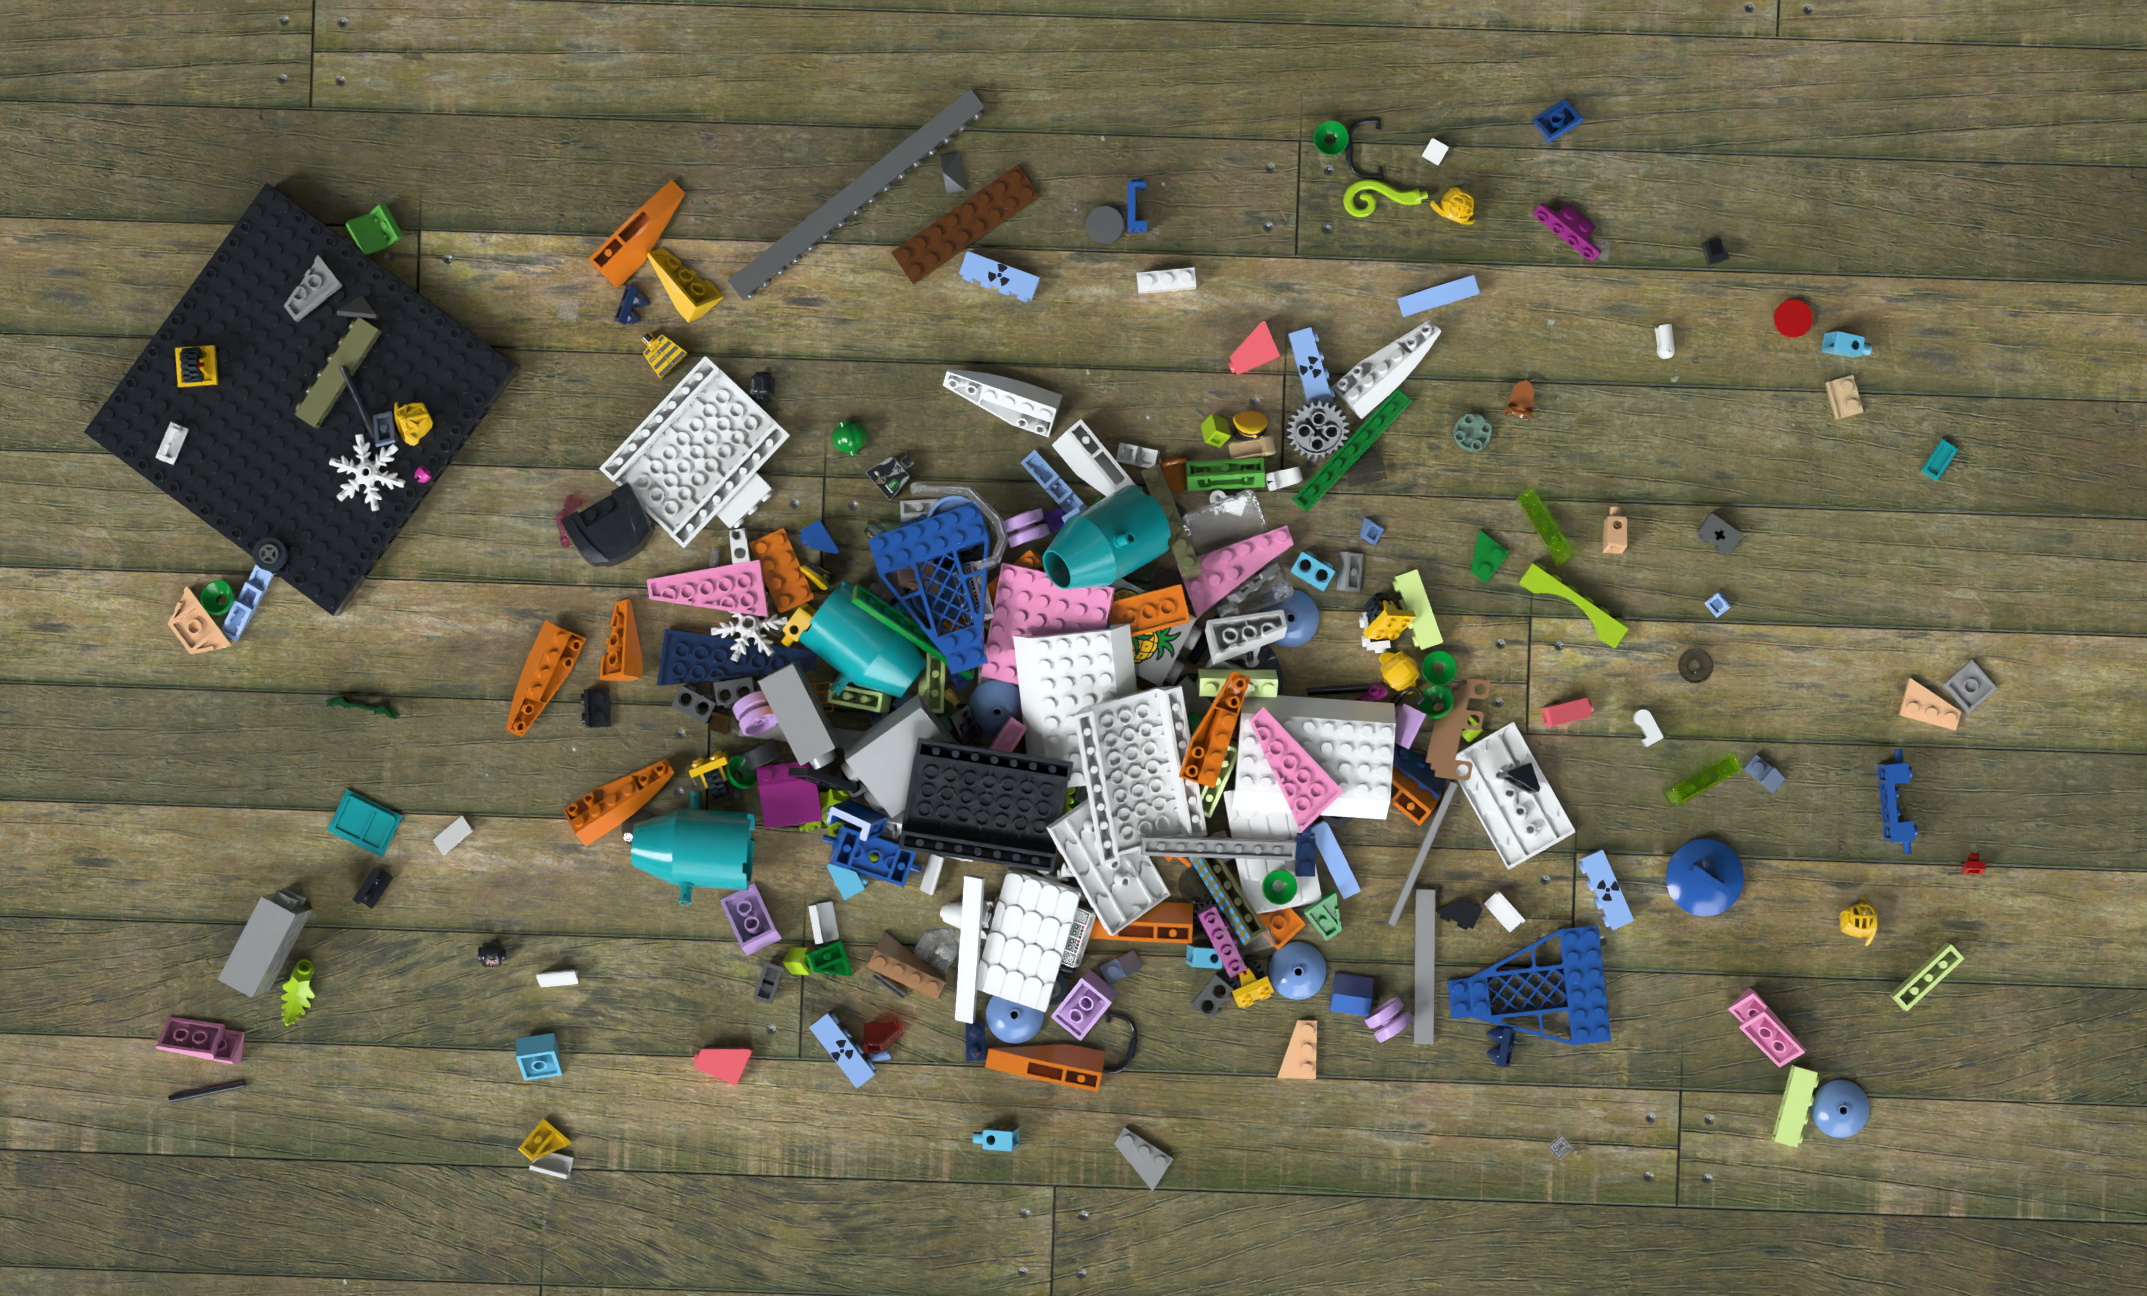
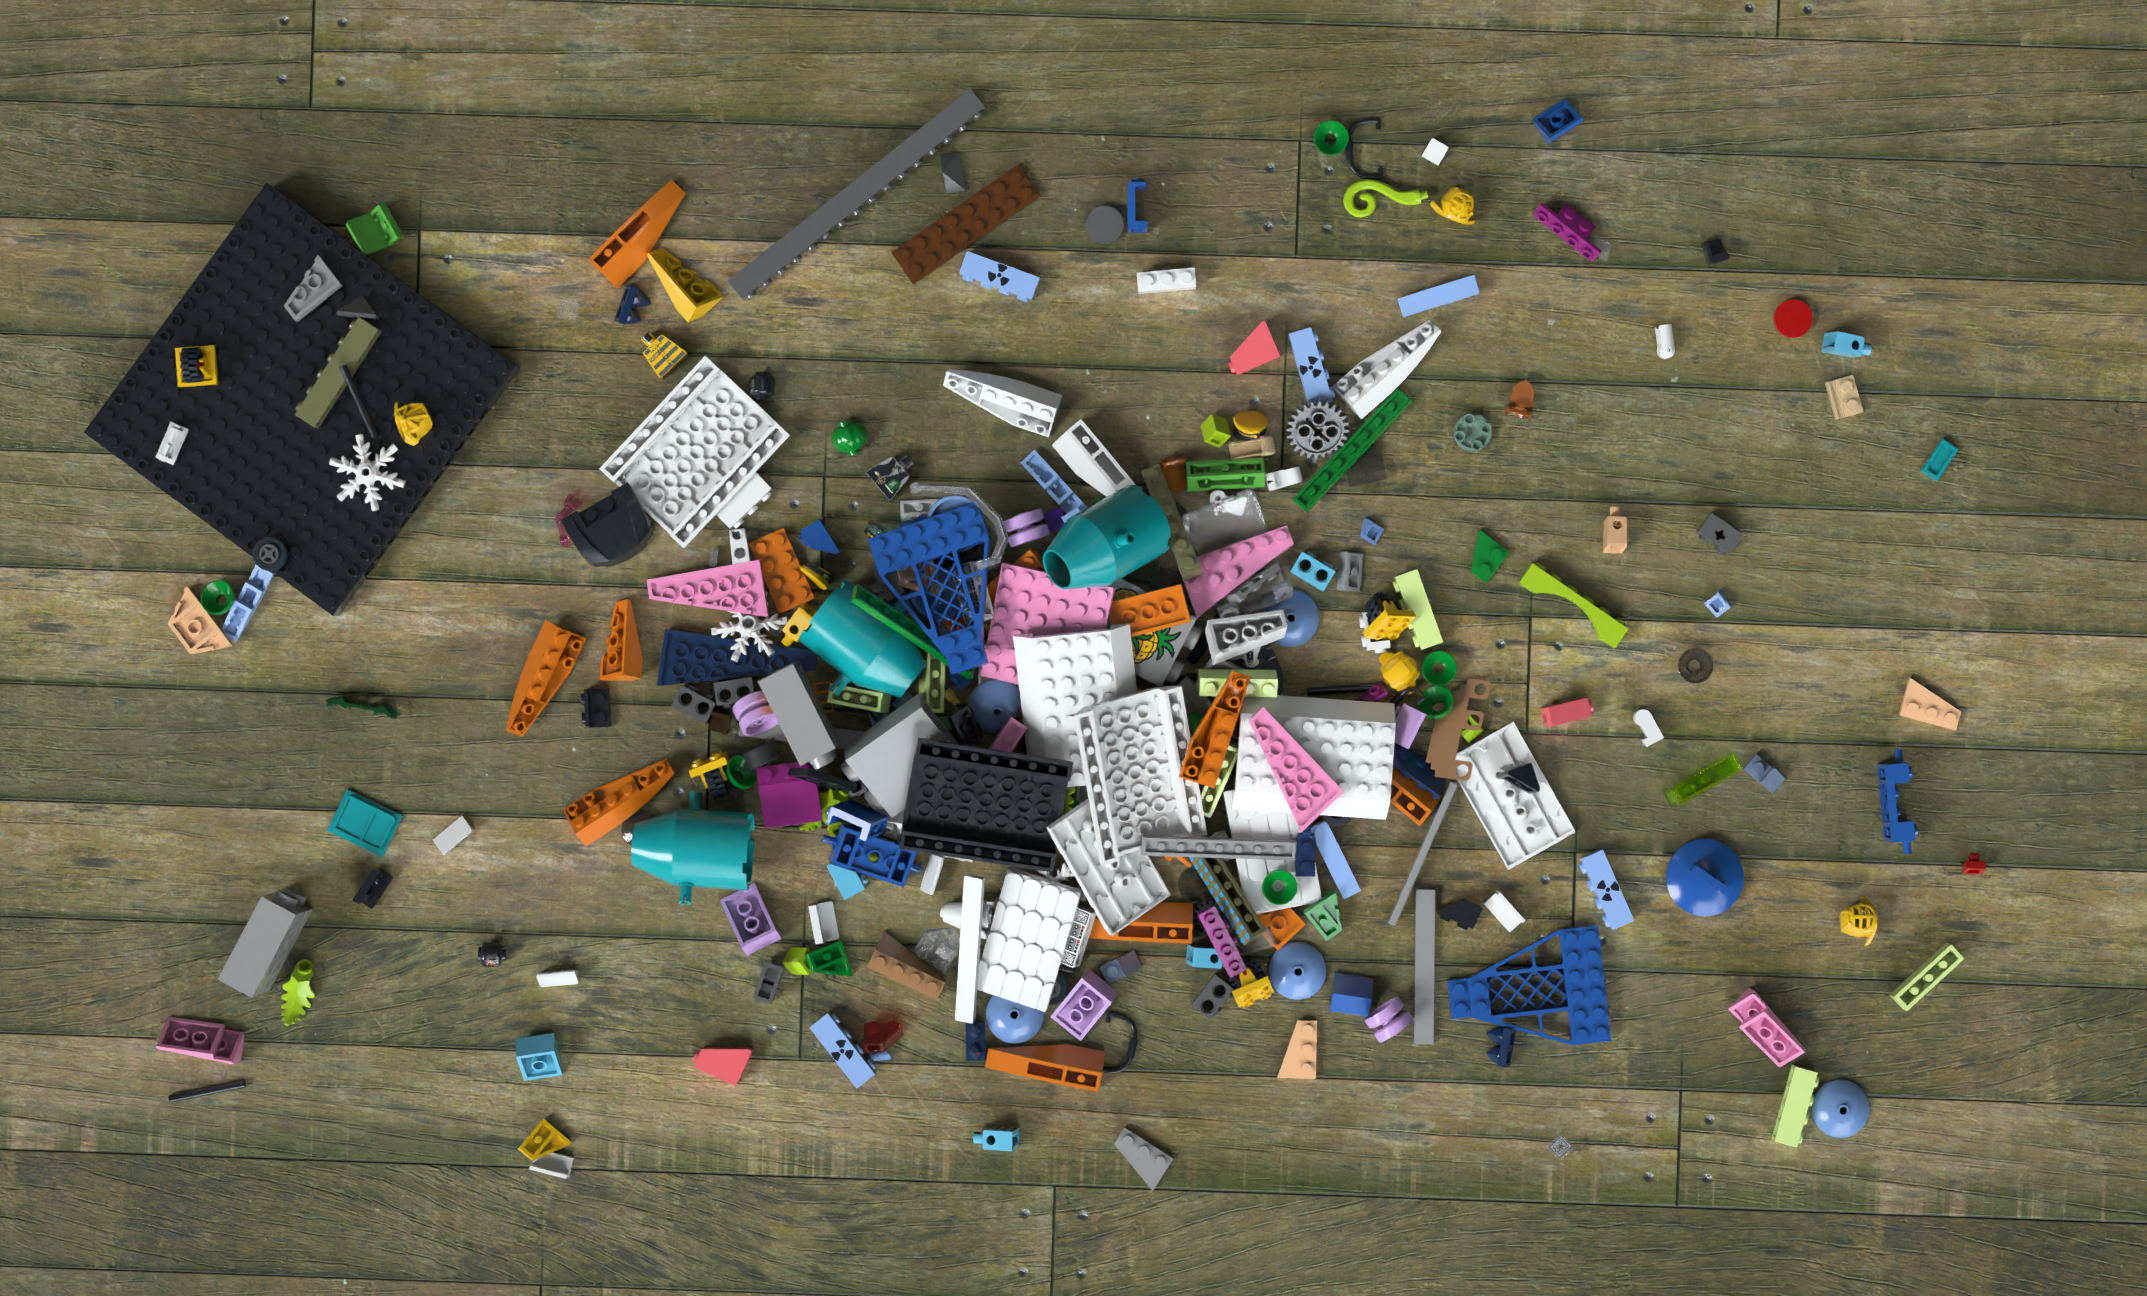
(384, 429): sand blue slope -> none
(423, 473): dark pink hinge -> none
(890, 985): dark grey axle -> none
(1137, 455): white slope -> none
(1545, 528): clear neon green slope -> none
(1970, 686): light grey tile -> none

